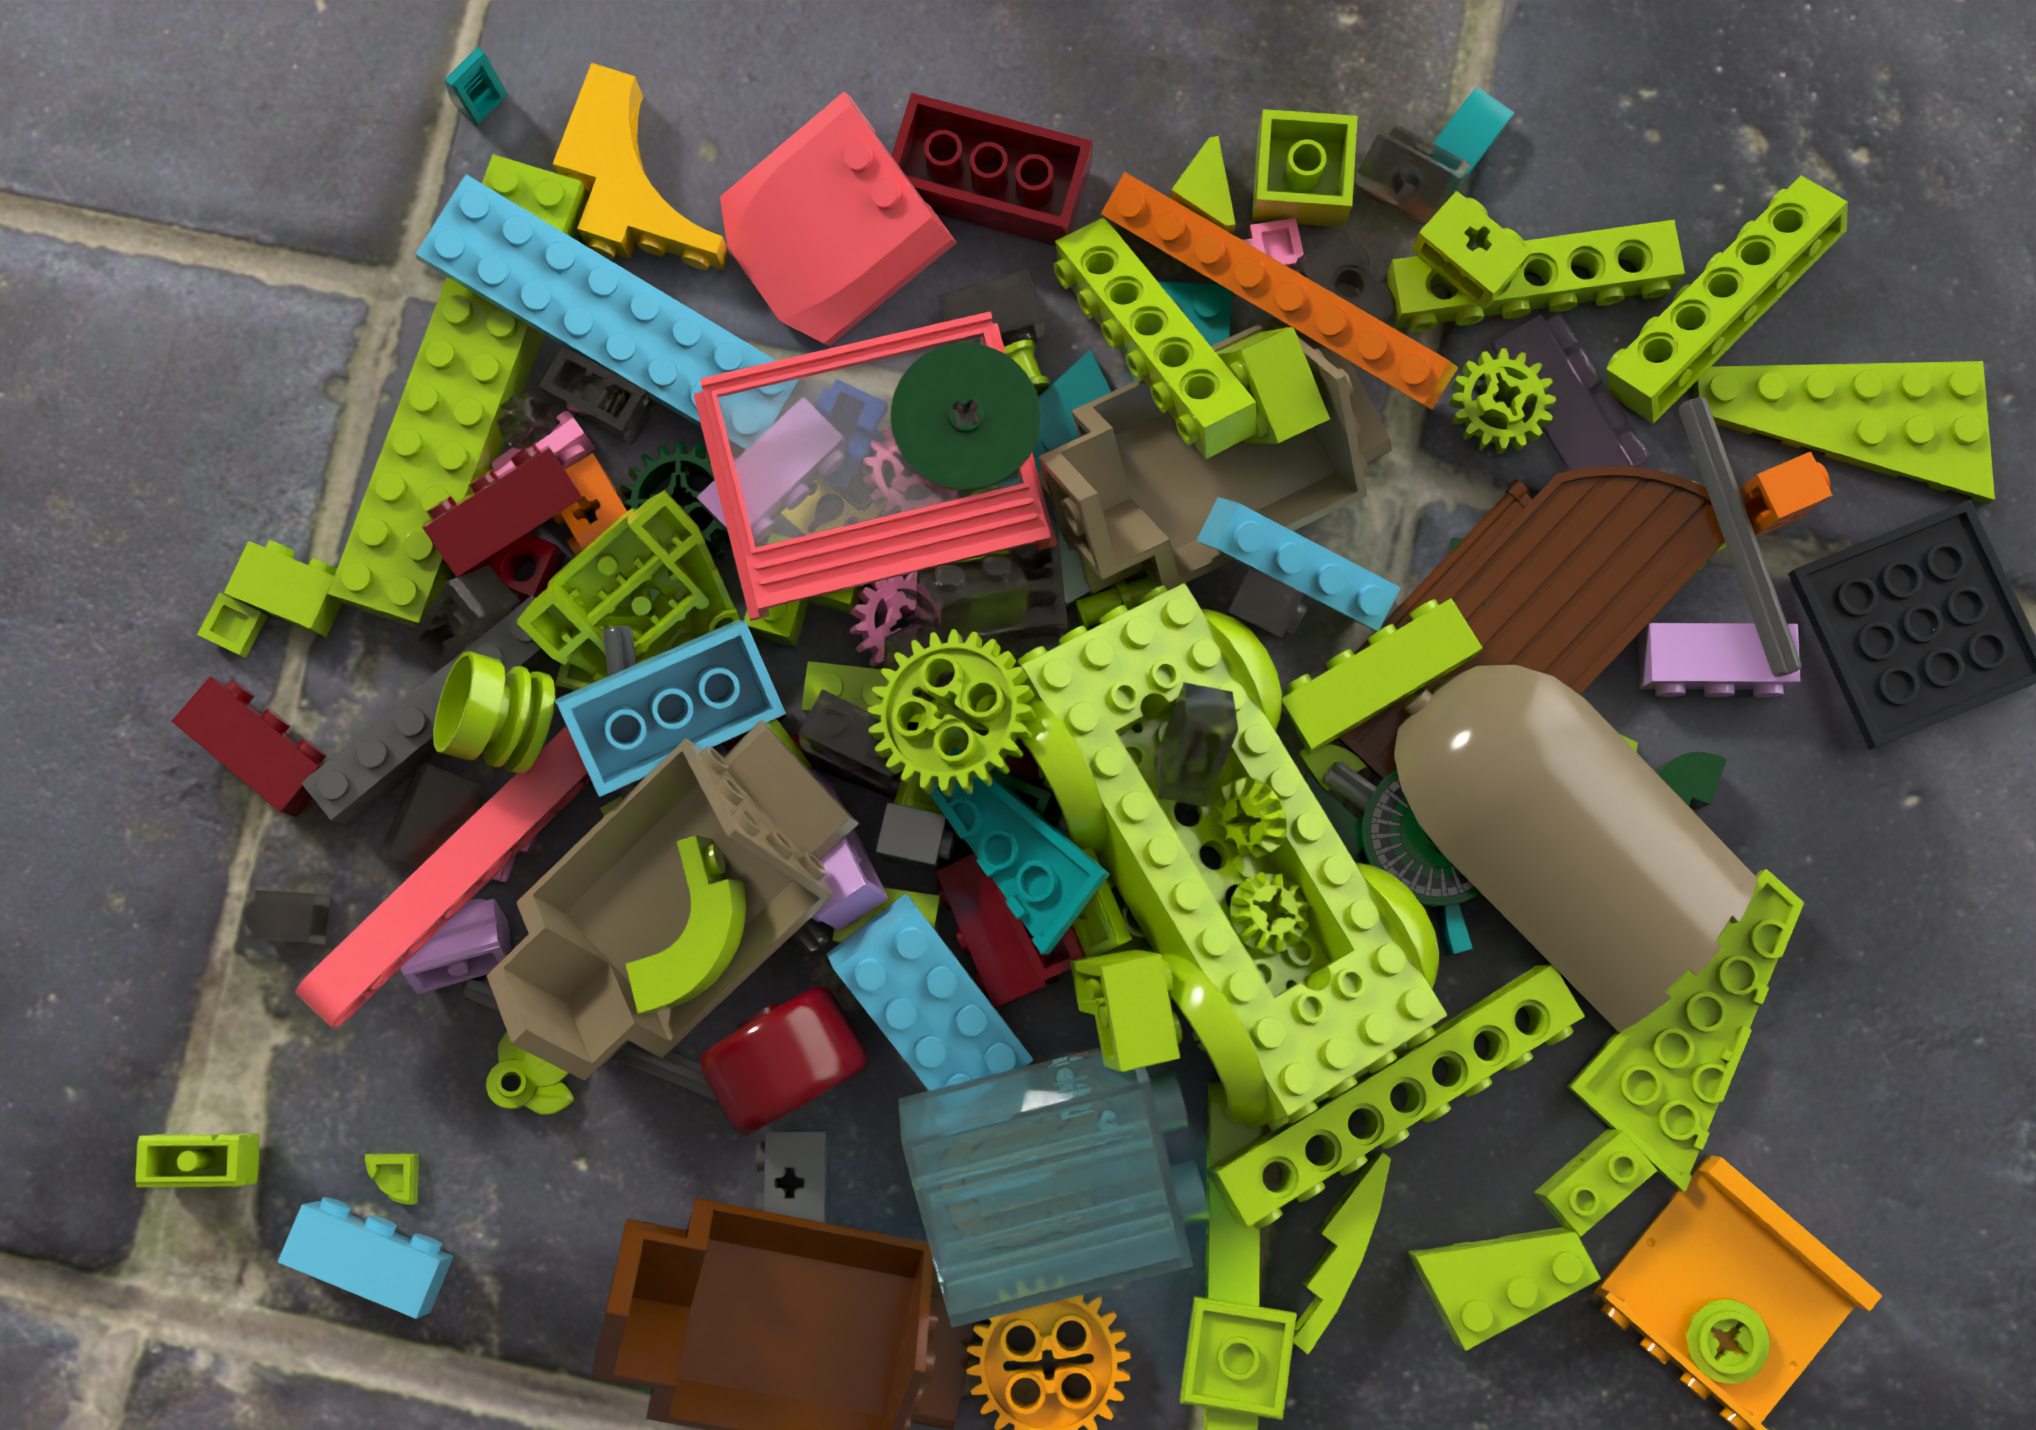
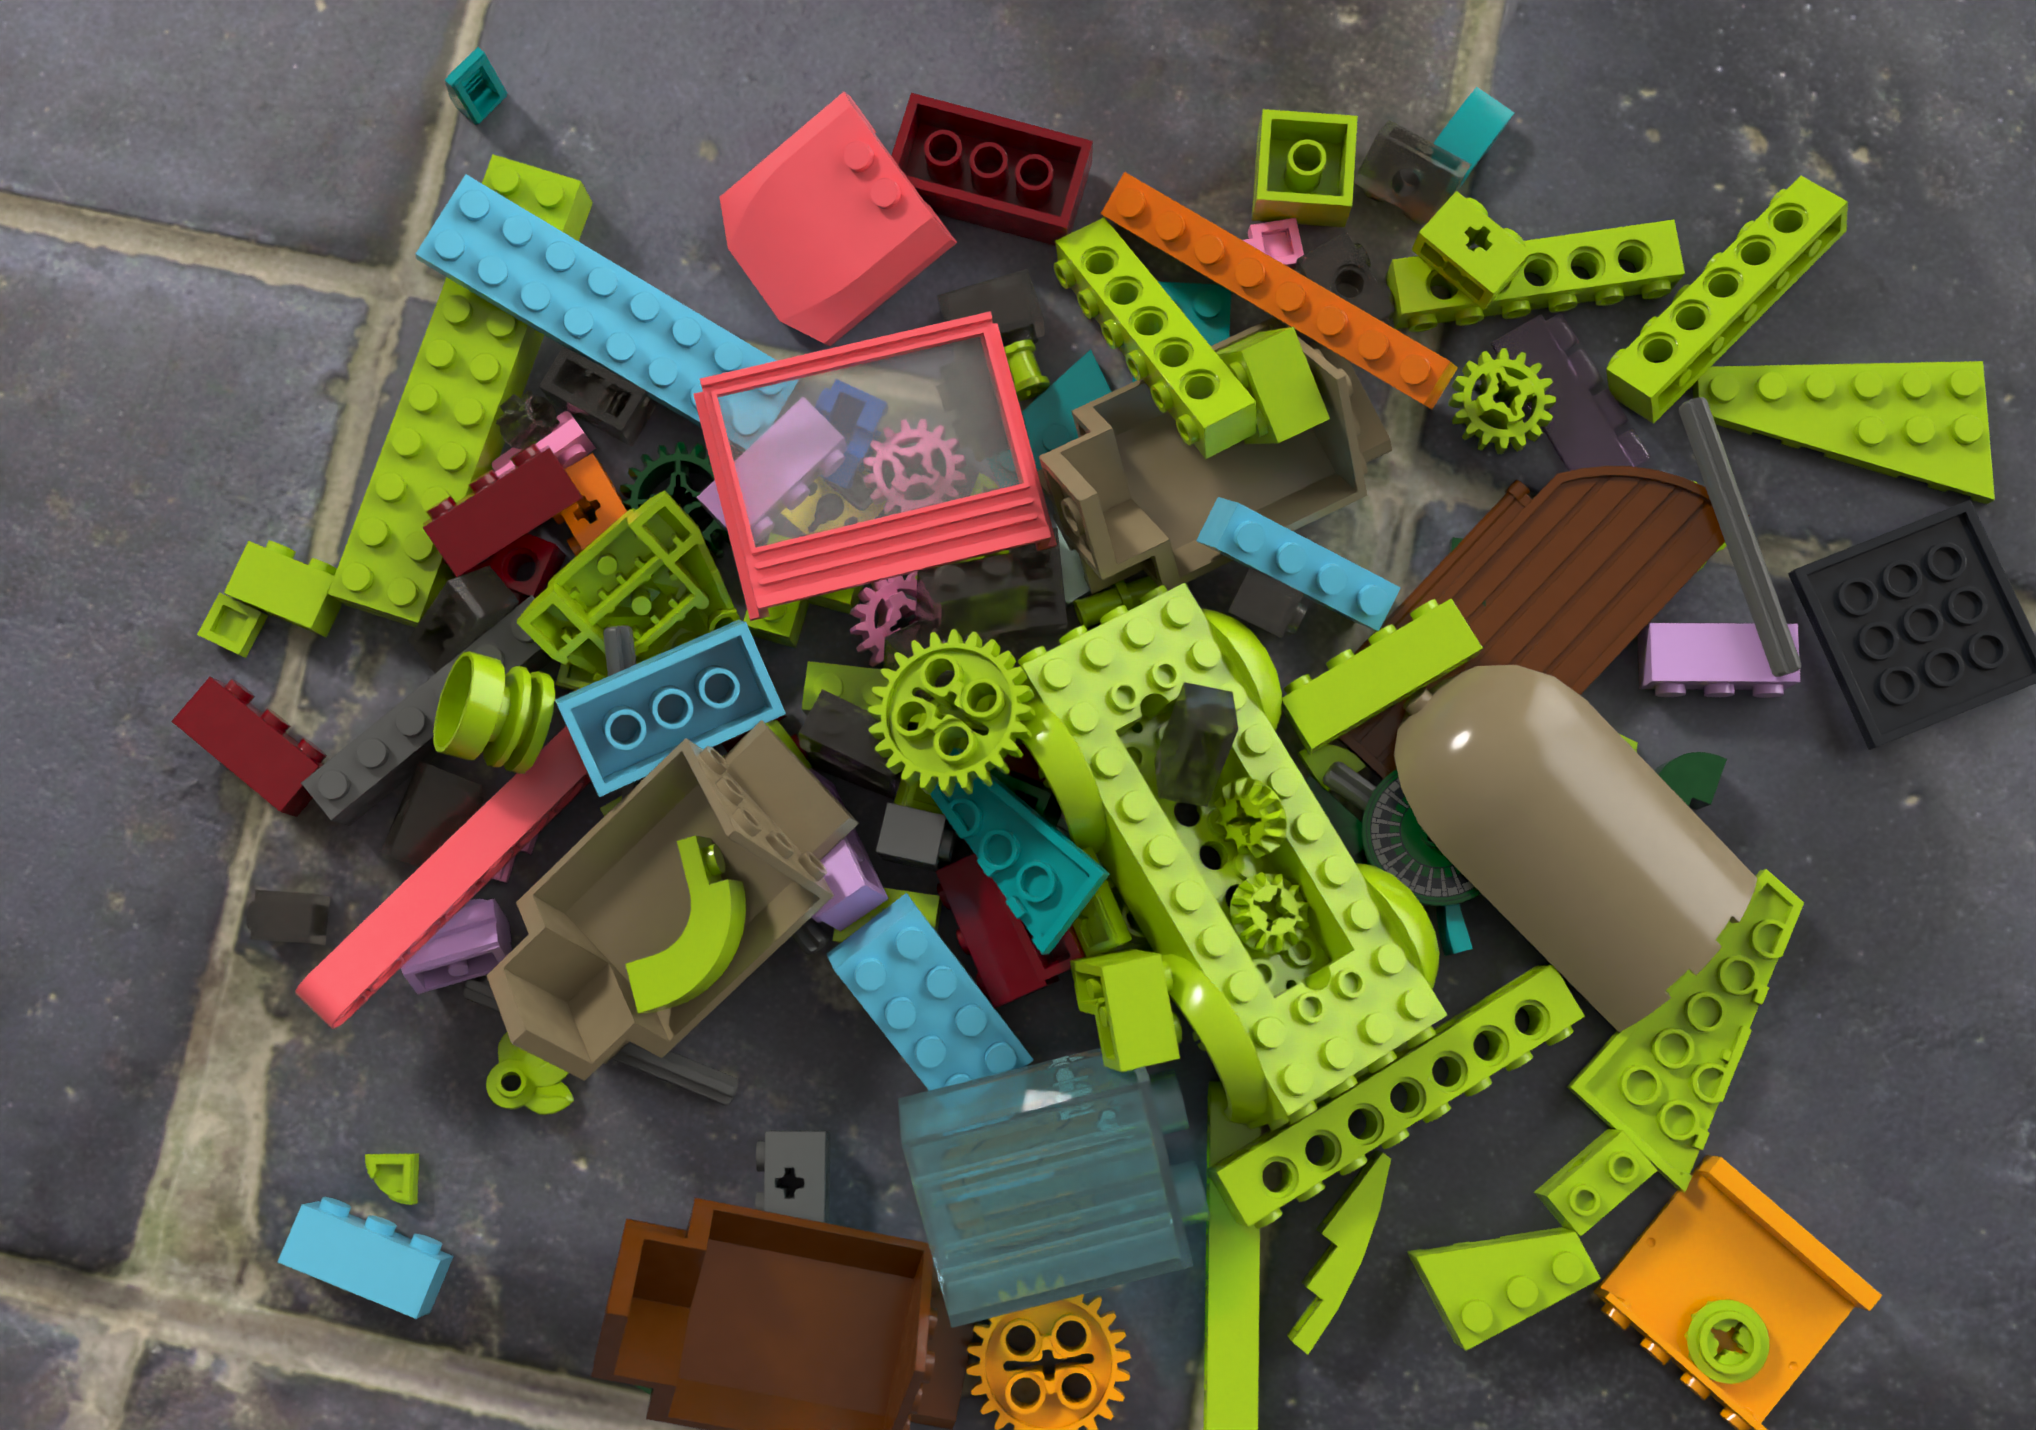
(197, 1160): lime brick -> none
(623, 205): yellow arch -> none
(782, 1059): dark red wheel -> none
(965, 378): dark green piece -> none
(1205, 187): lime slope -> none
(1238, 1357): lime tile -> none
(1785, 493): orange brick -> none

